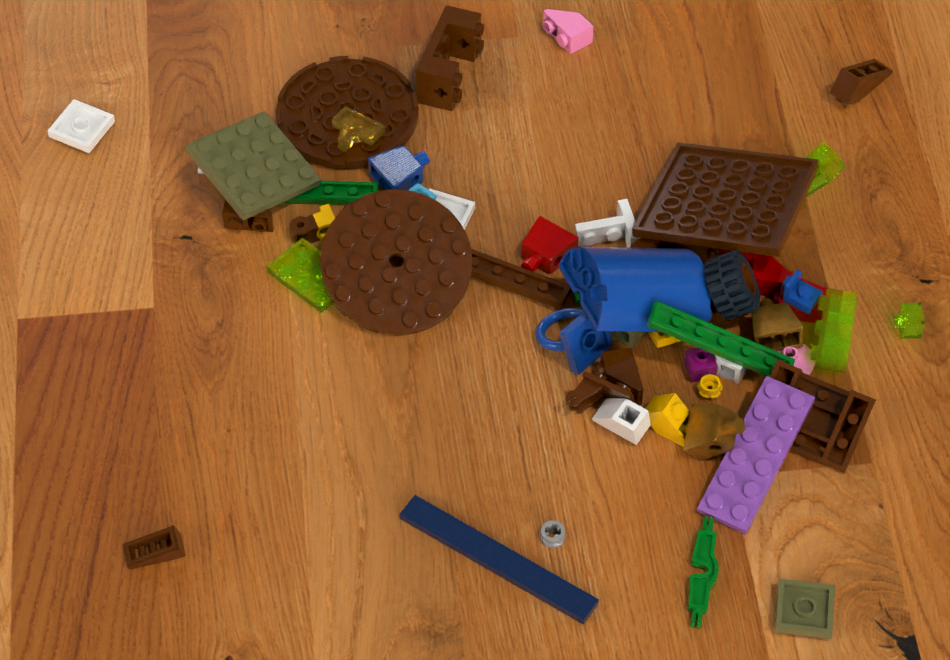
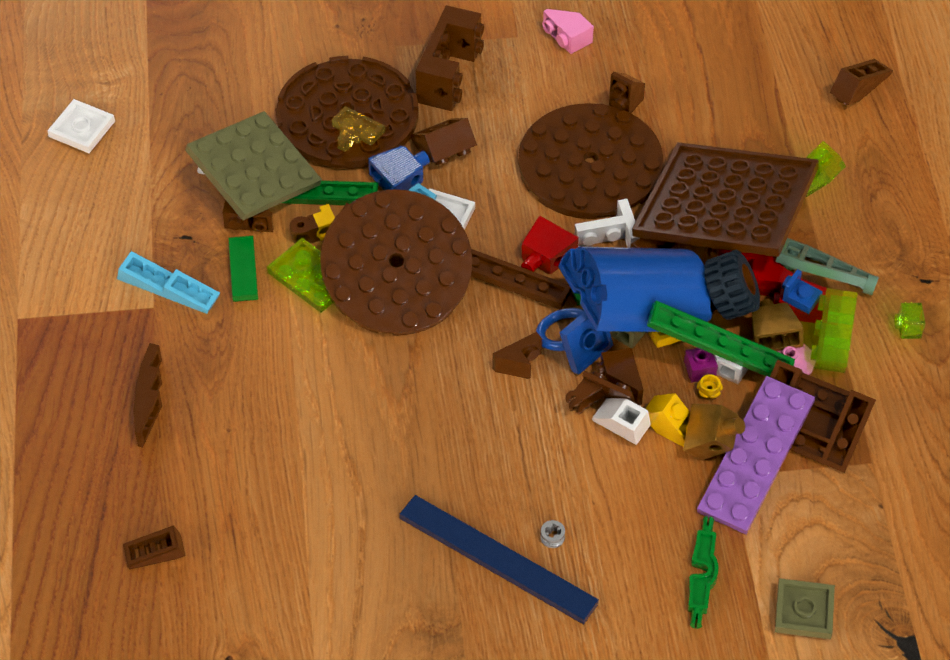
(147, 394): none -> reddish brown slope
(173, 286): none -> medium azure slope
(243, 268): none -> green tile
(445, 140): none -> reddish brown slope
(515, 358): none -> reddish brown slope
(556, 168): none -> reddish brown plate
(625, 92): none -> reddish brown slope
(794, 256): none -> sand green plate

